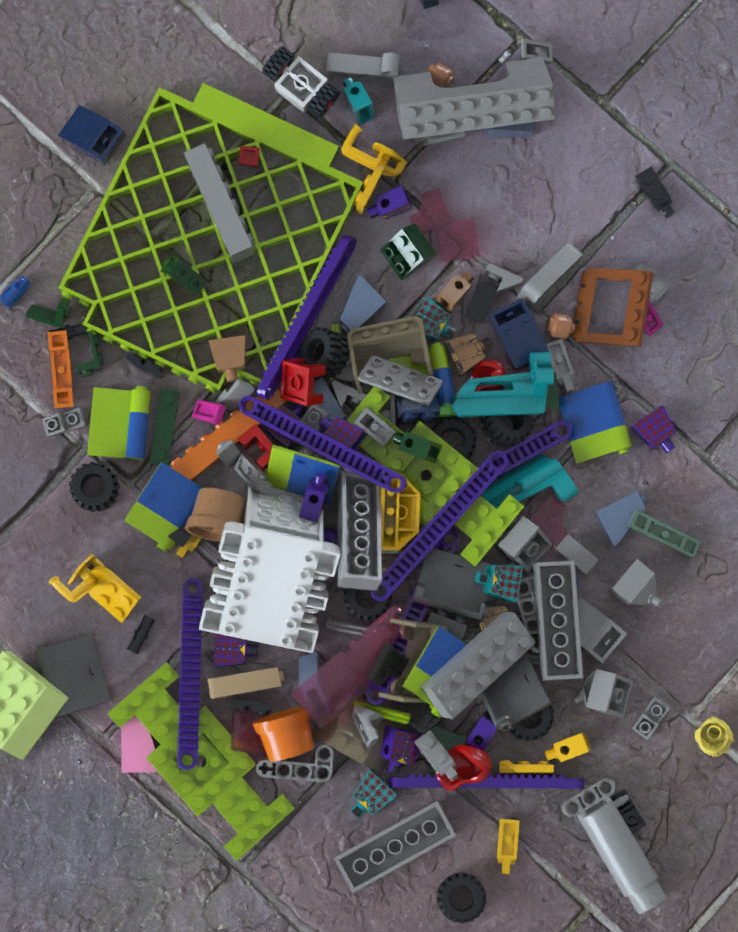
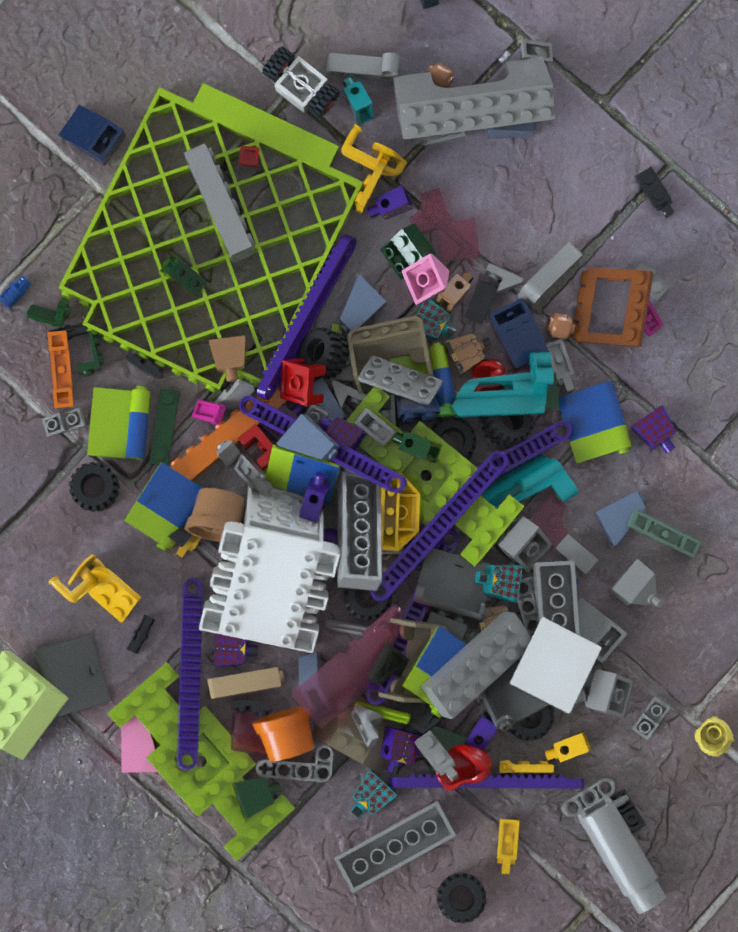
(255, 795): none -> dark green torso
(309, 439): none -> sand blue slope
(426, 278): none -> bright pink slope
(555, 665): none -> white sticker

